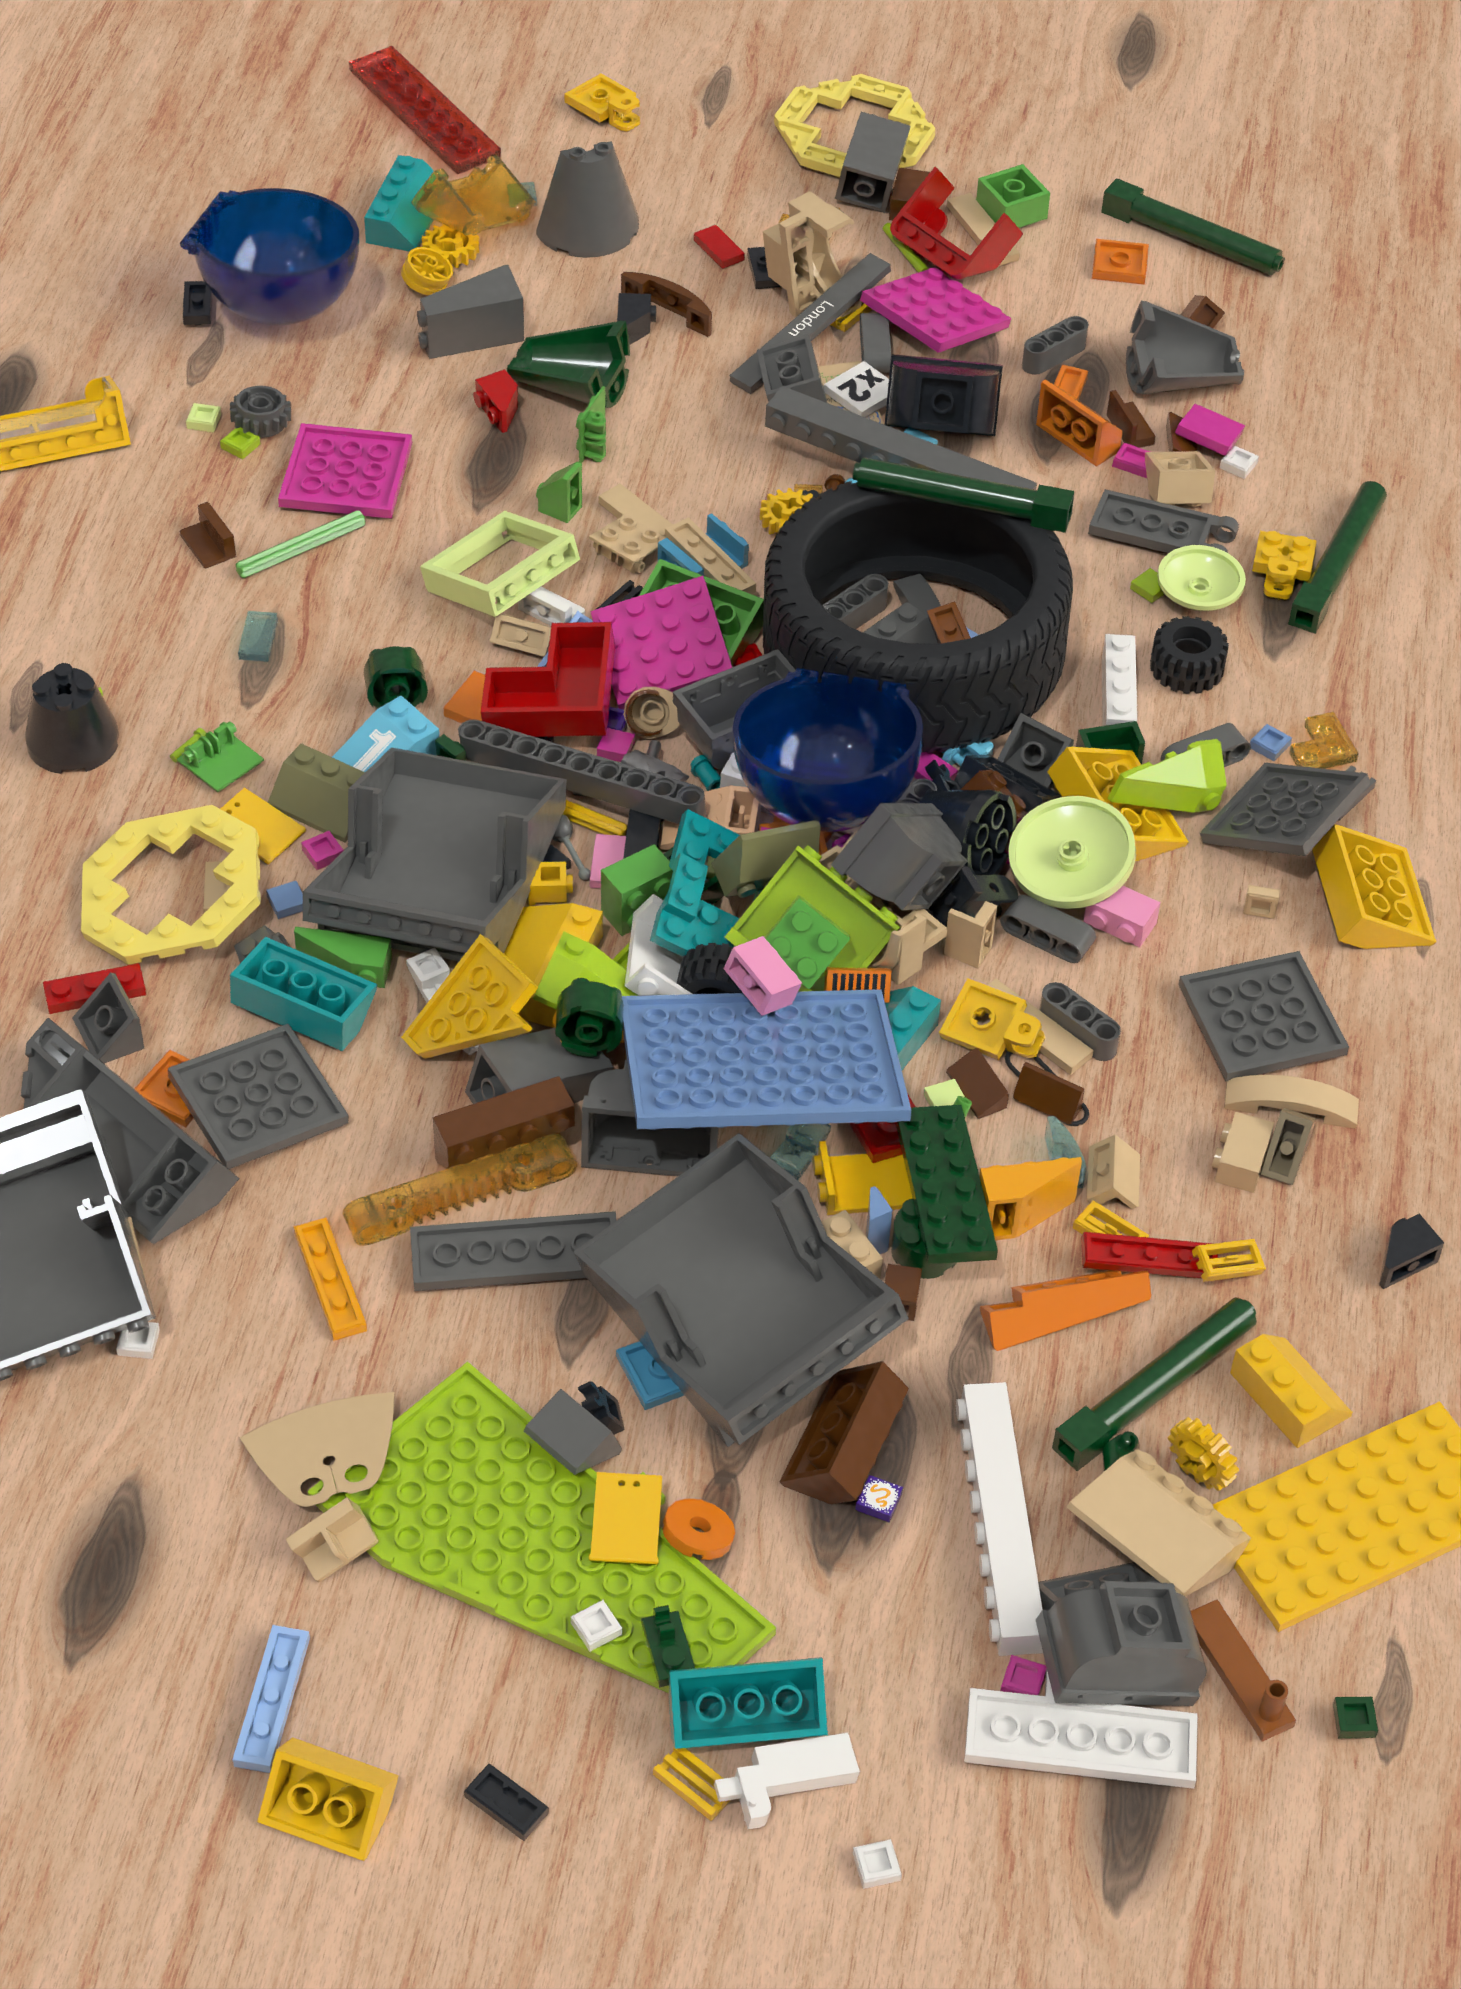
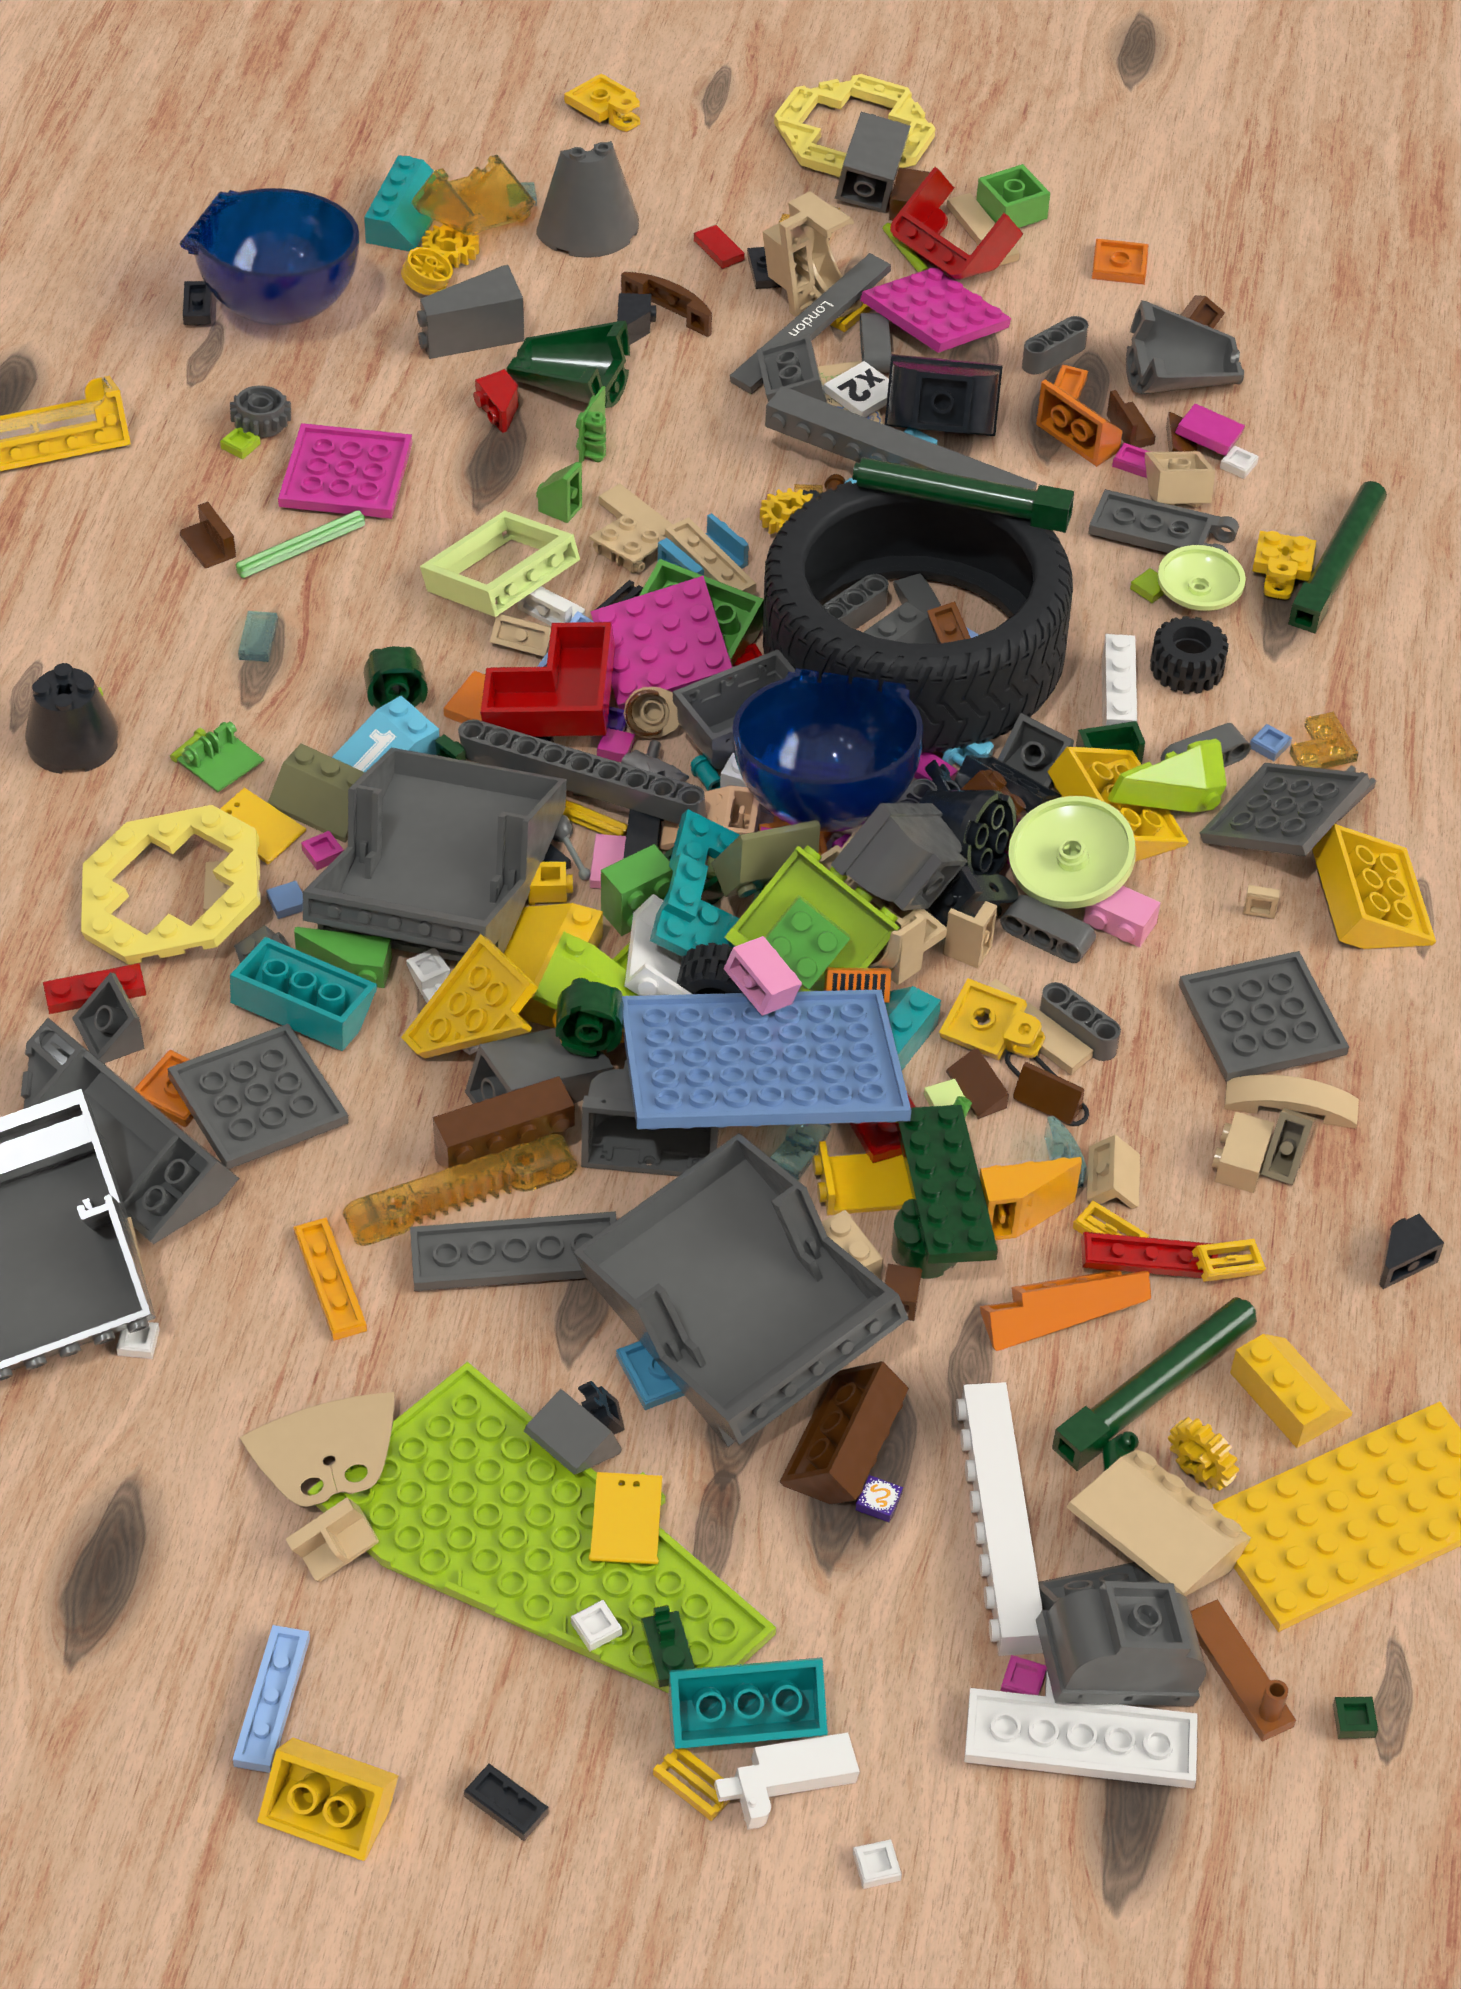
(203, 417): yellowish green tile -> none
(424, 109): clear red plate -> none
(690, 1513): orange tile -> none
(878, 1221): medium blue slope -> none
(1128, 203): dark green brick -> none

